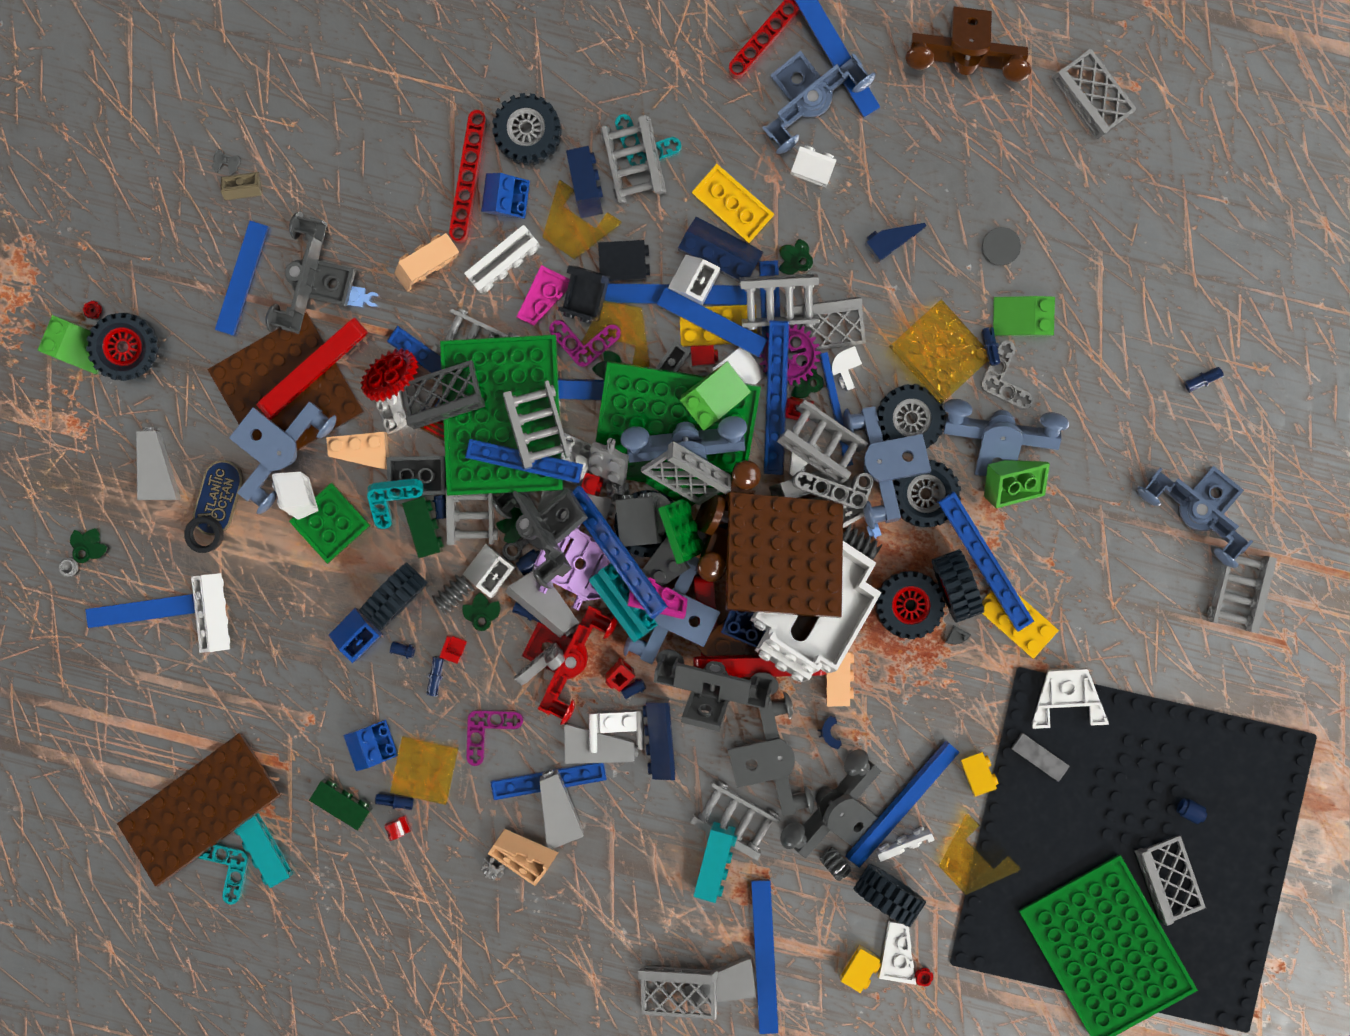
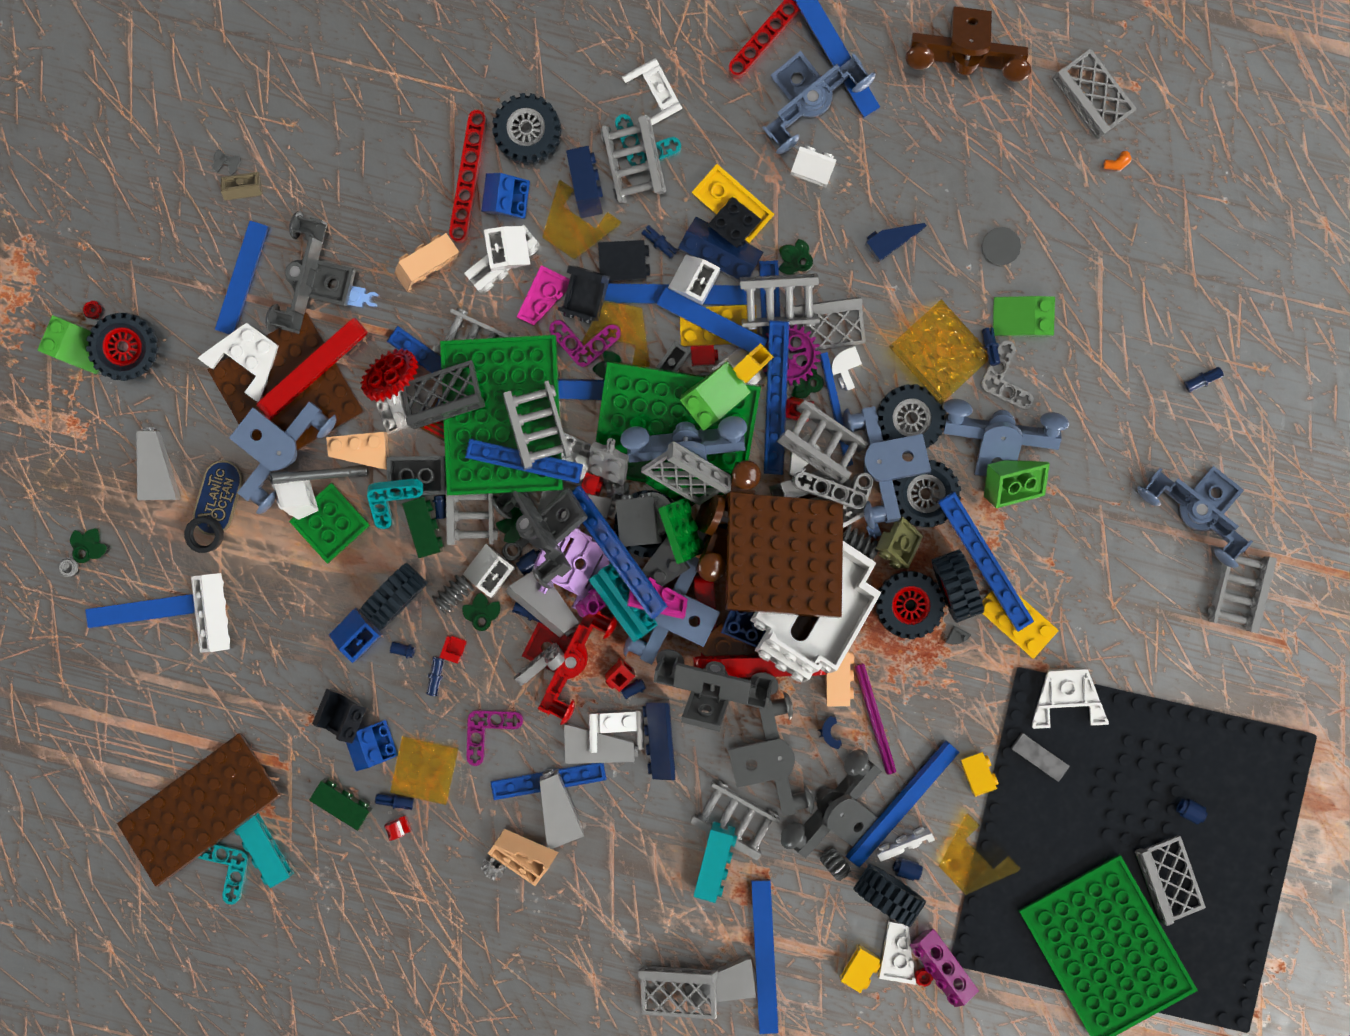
(251, 351): none -> white wing
(286, 477): none -> dark grey piece
(339, 715): none -> black panel
(507, 247): none -> white slope
(590, 604): none -> magenta plate
(659, 86): none -> white plate
(659, 241): none -> dark blue pin
(734, 222): none -> black hinge
(752, 363): none -> yellow brick
(875, 719): none -> magenta axle
(900, 544): none -> olive plate
(907, 869): none -> dark blue brick
(953, 972): none -> magenta brick
(1119, 163): none -> orange arm

